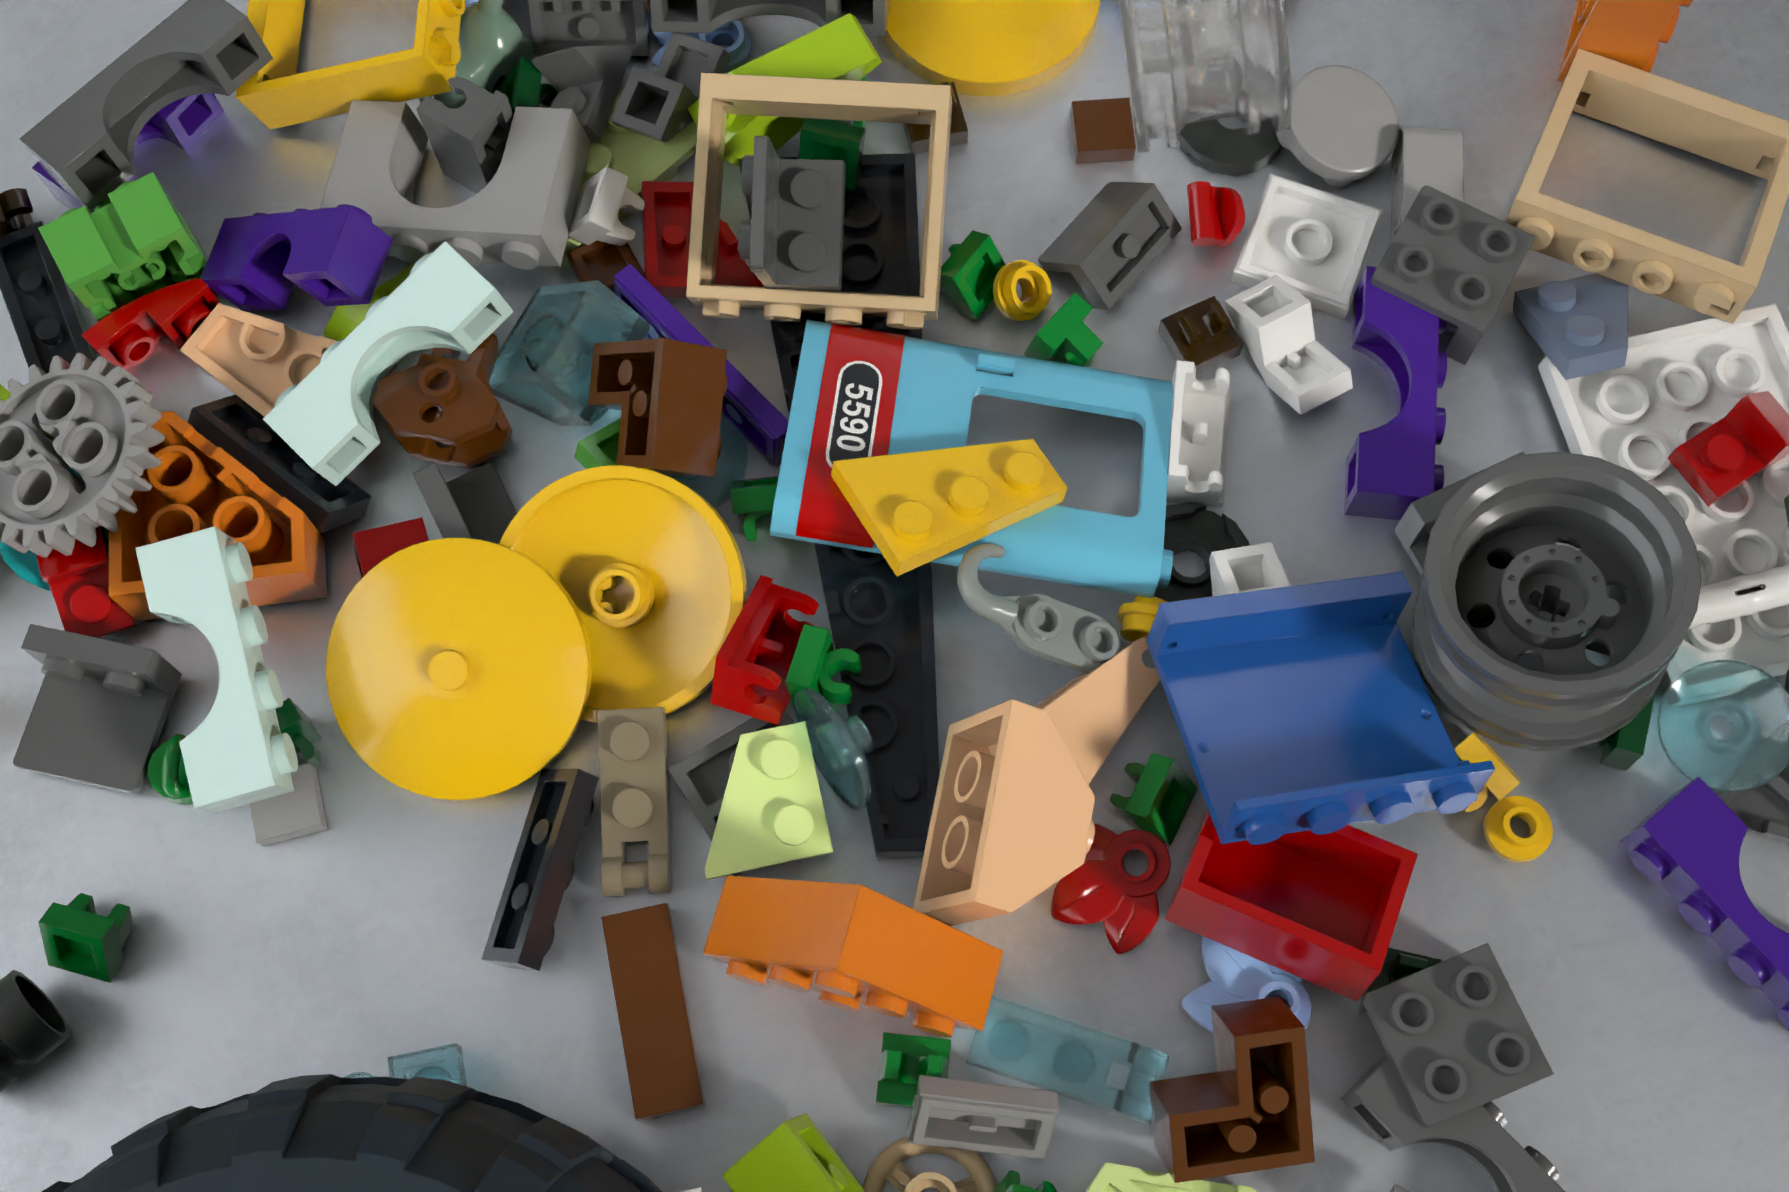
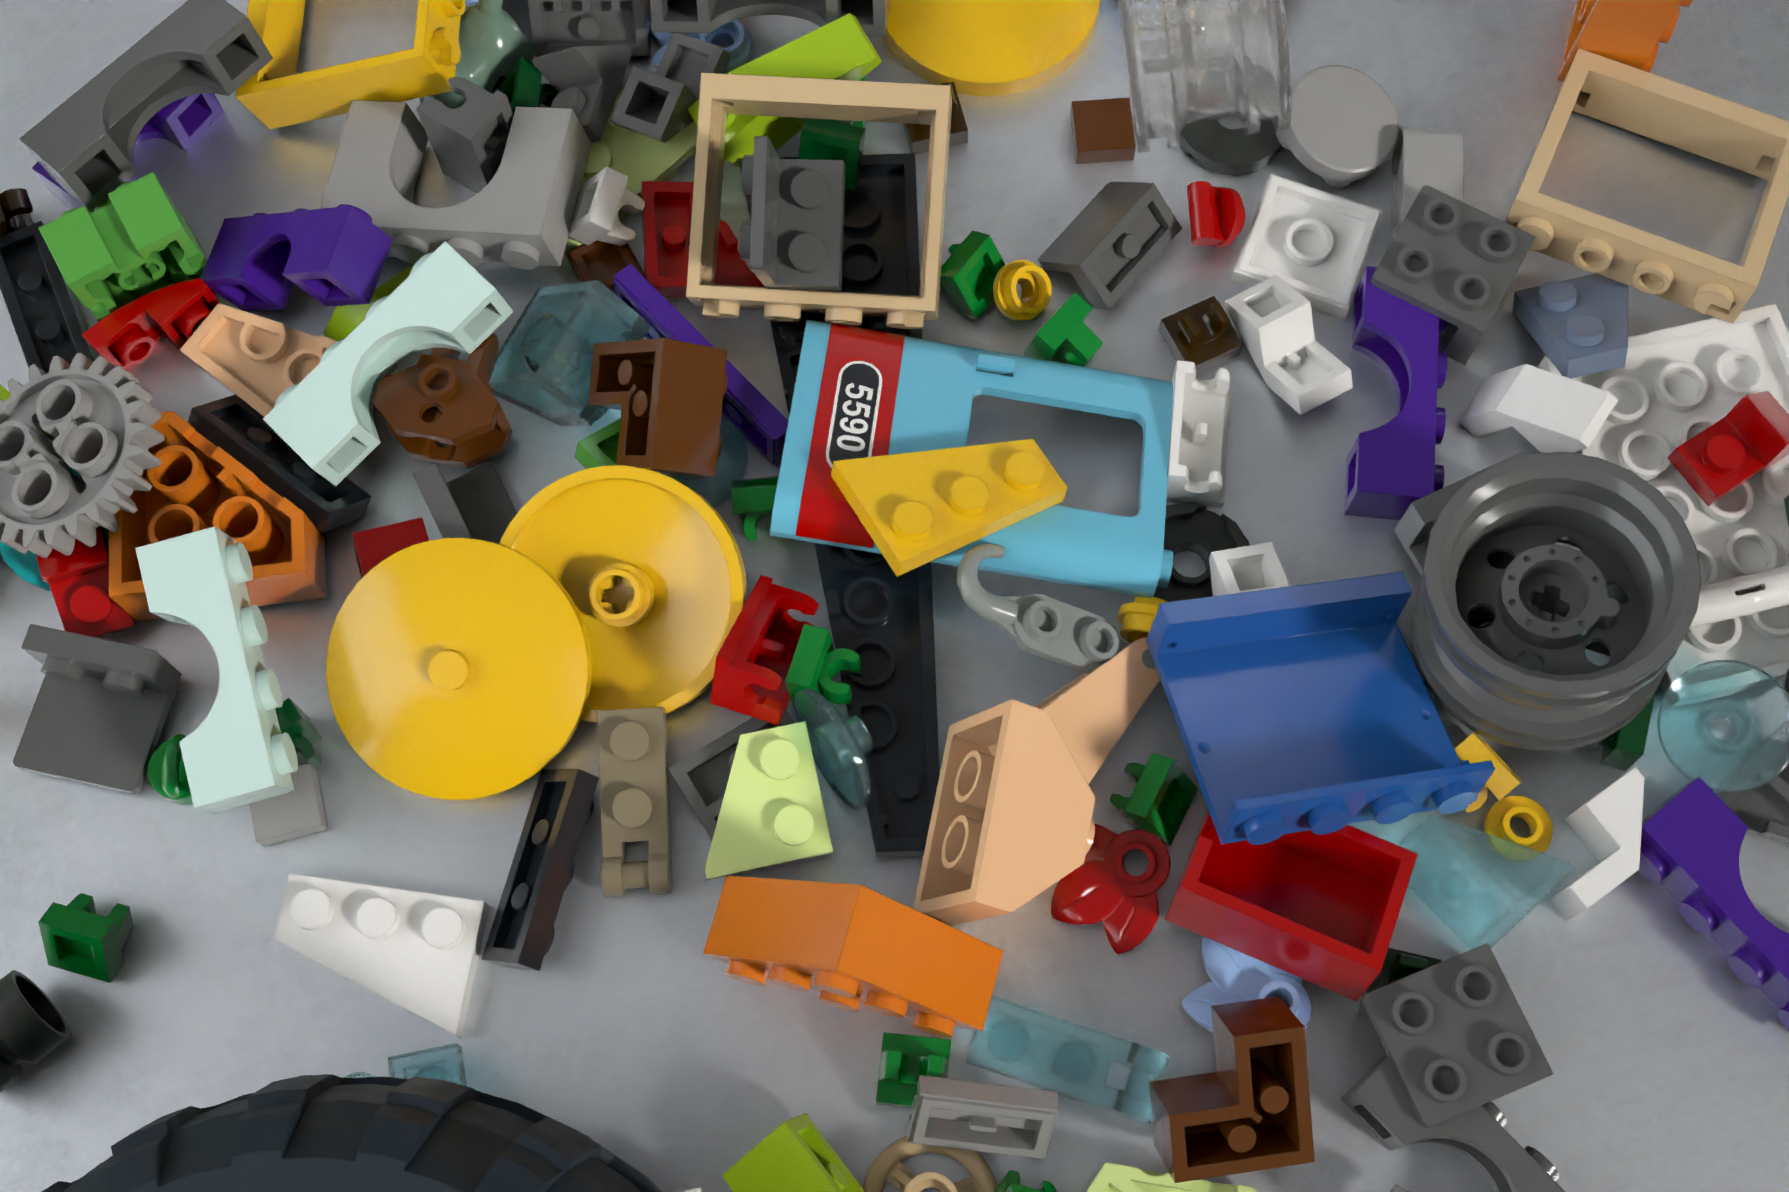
(390, 940): none -> white wing
(653, 1012): reddish brown tile -> none
(1477, 879): none -> clear light blue wing
(1542, 407): none -> white slope
(1612, 832): none -> white slope

